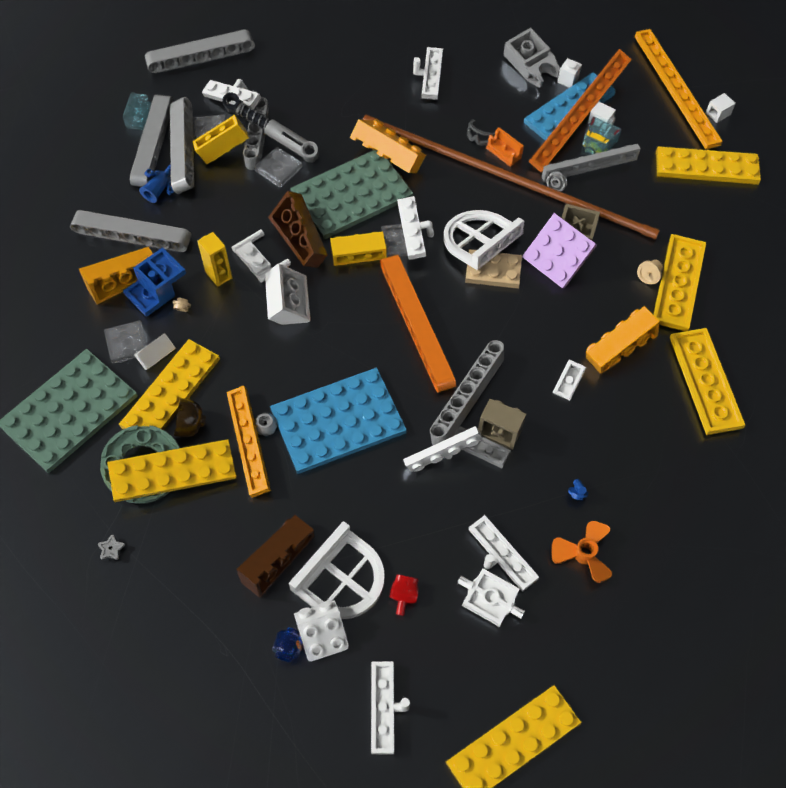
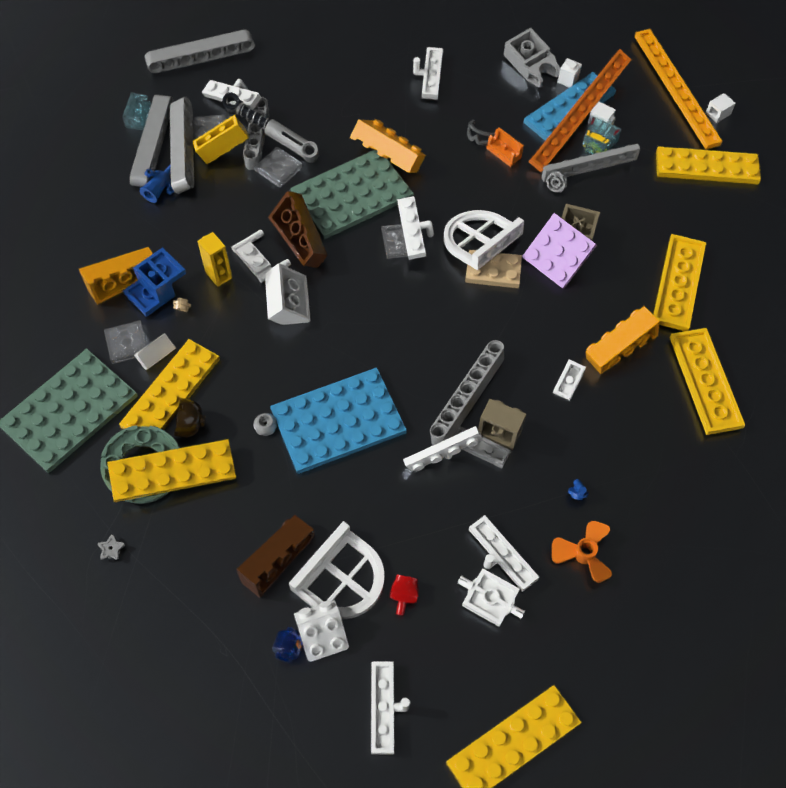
(131, 231): light grey beam -> none
(248, 442): light orange plate -> none
(358, 248): yellow brick -> none
(418, 324): orange beam -> none
(636, 226): dark orange piece -> none
(650, 271): tan piece -> none

